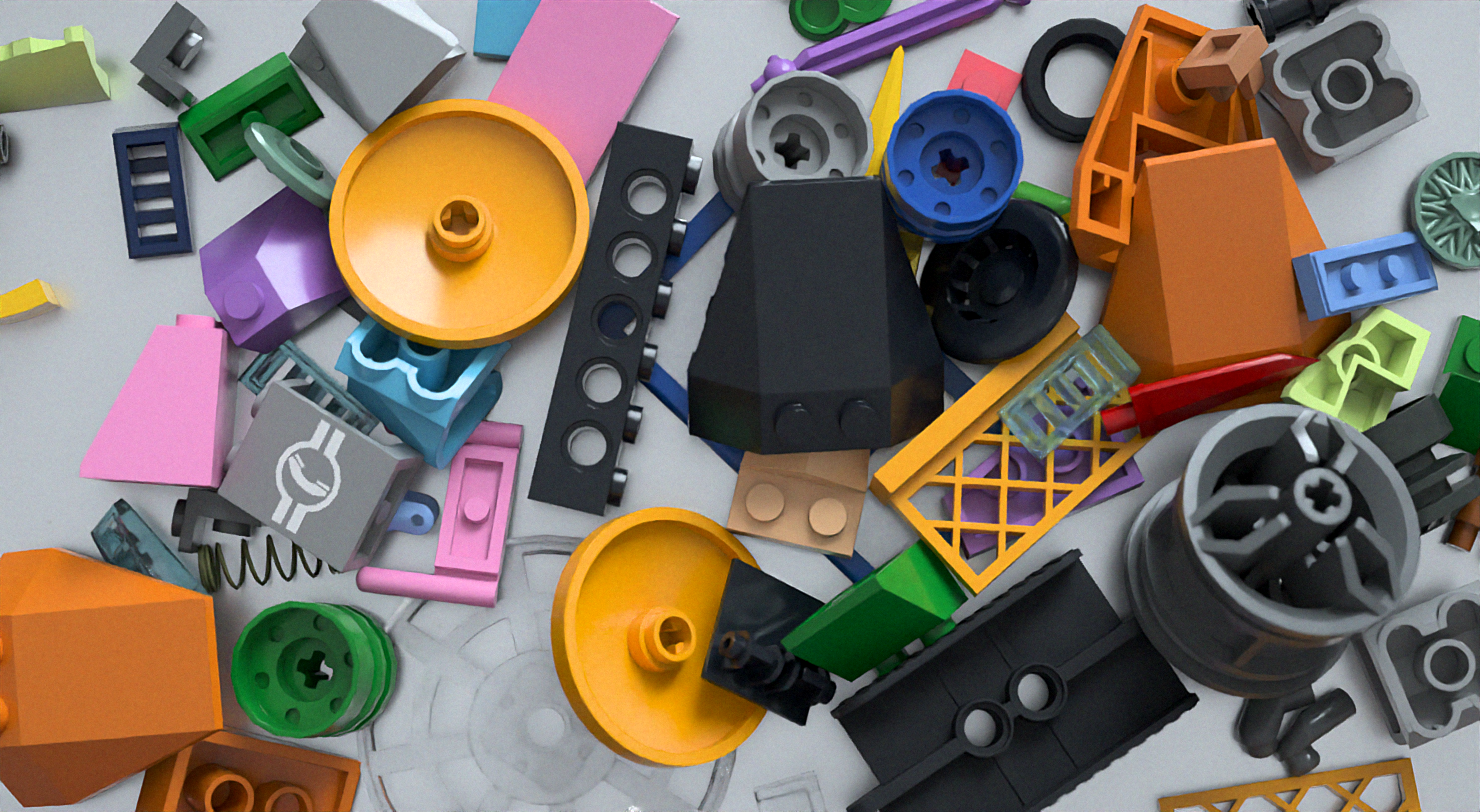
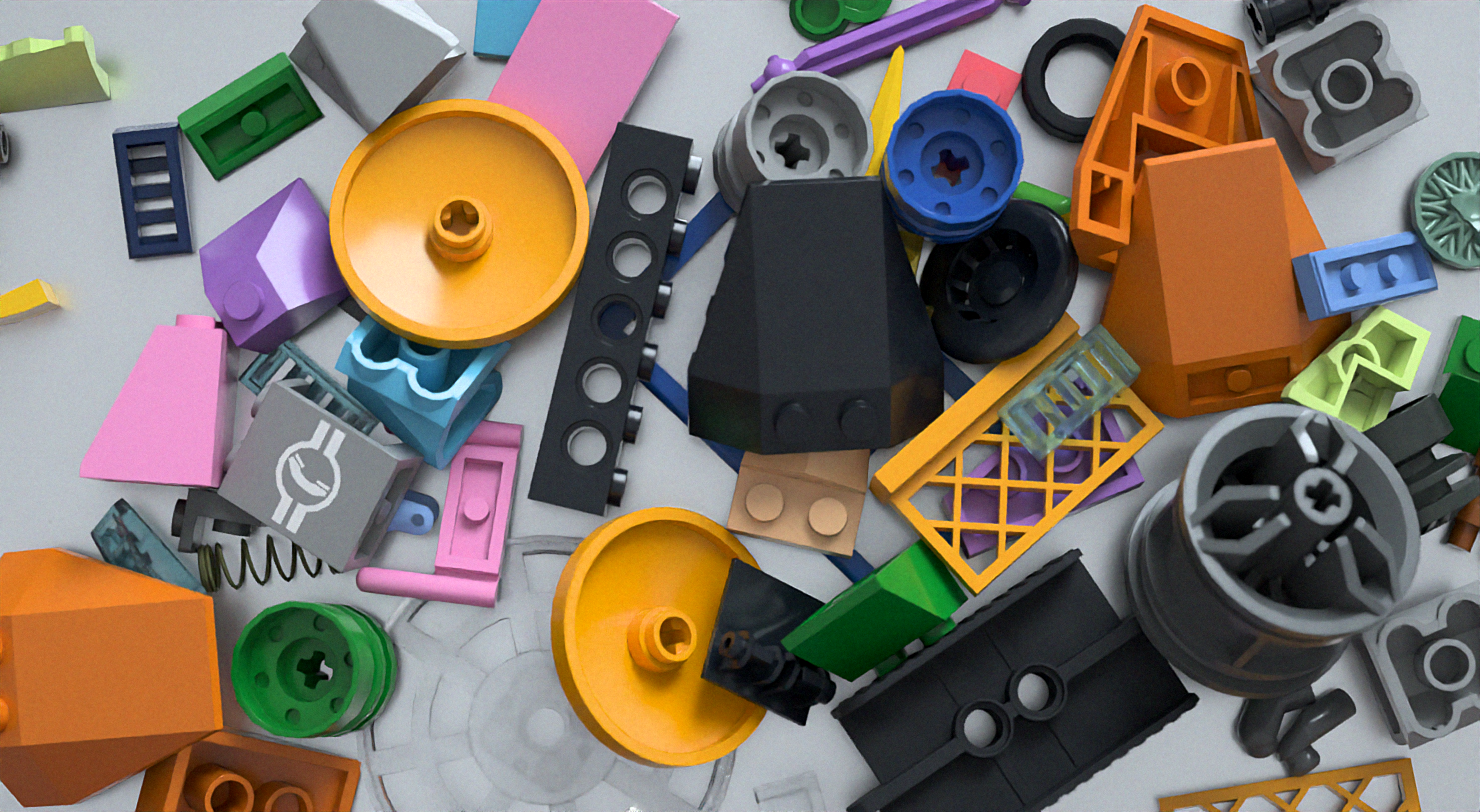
(170, 44): dark grey bracket -> none
(291, 163): sand green wheel -> none
(1182, 397): red bar -> none
(1226, 61): nougat tile -> none

